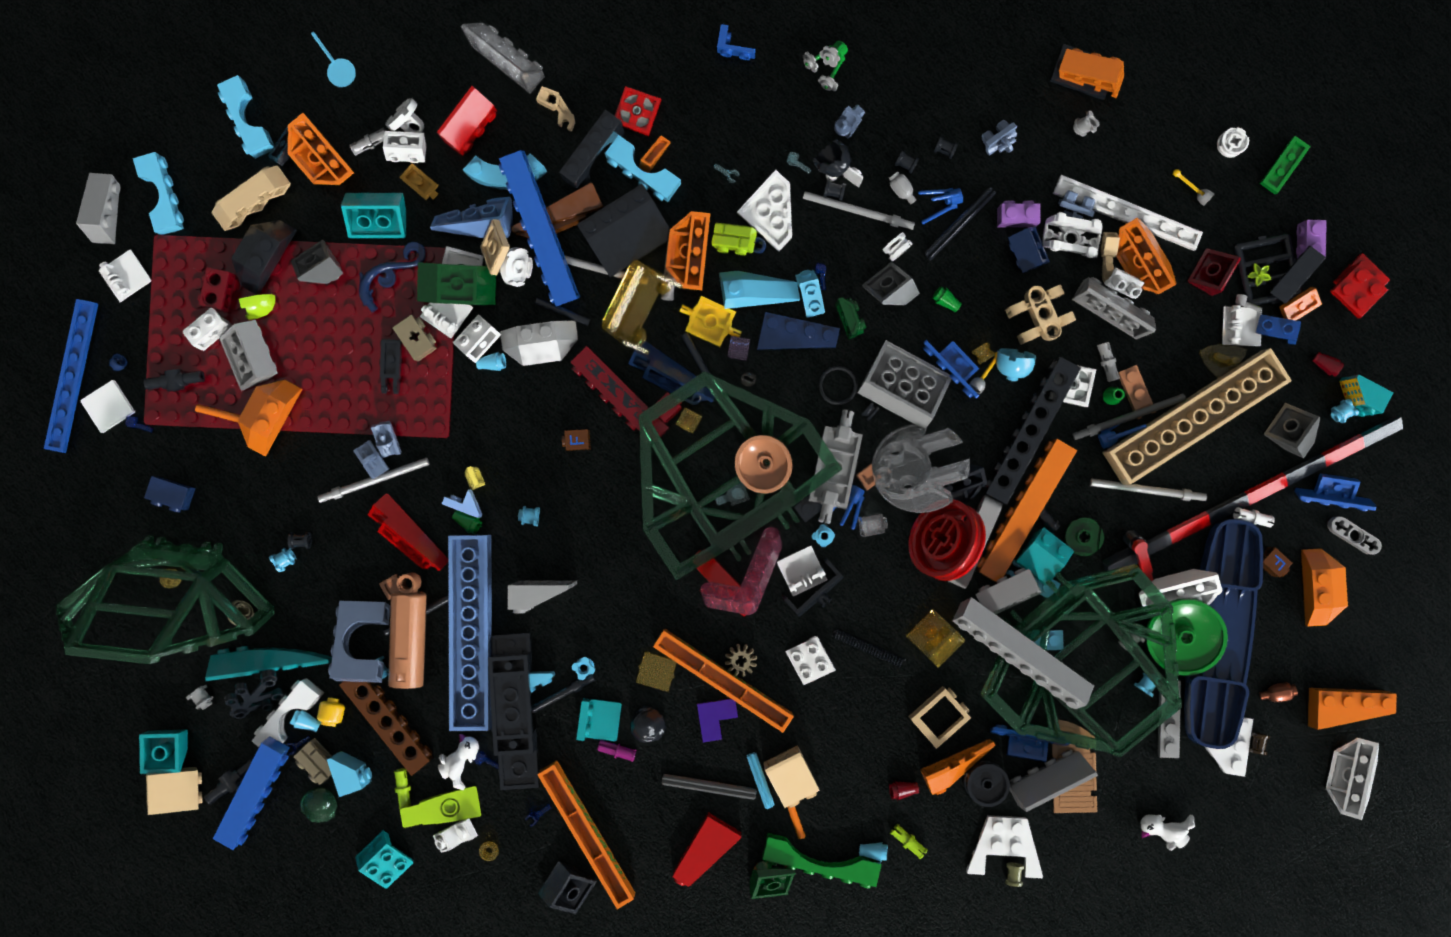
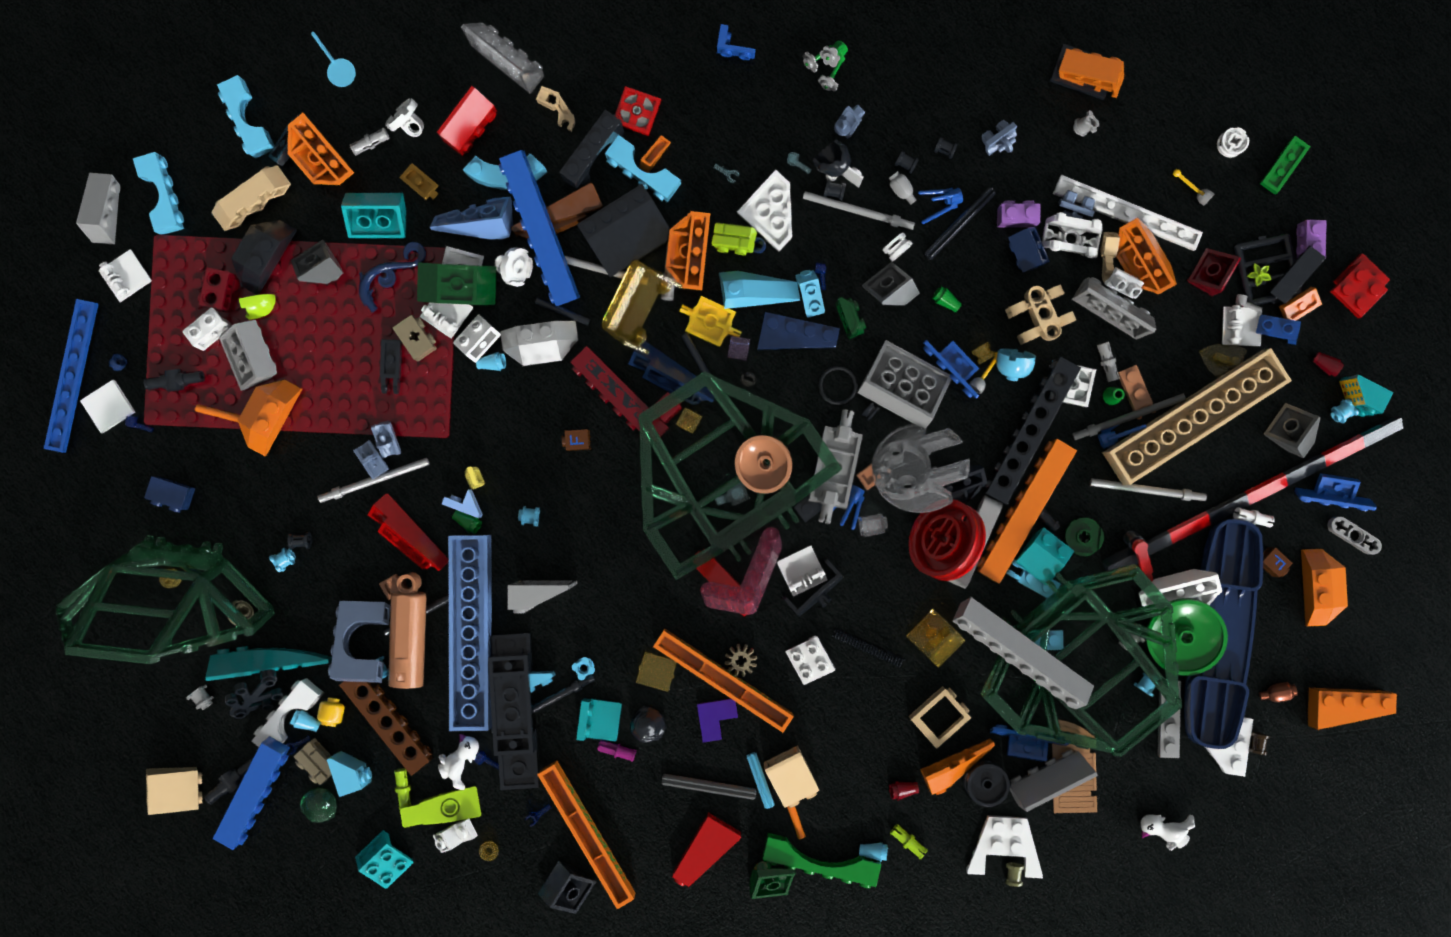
(163, 751): teal slope -> none
(404, 146): white brick -> none
(494, 247): tan tile -> none
(817, 535): medium azure brick -> none
(1009, 591): light grey slope -> none
(1353, 776): white wedge -> none

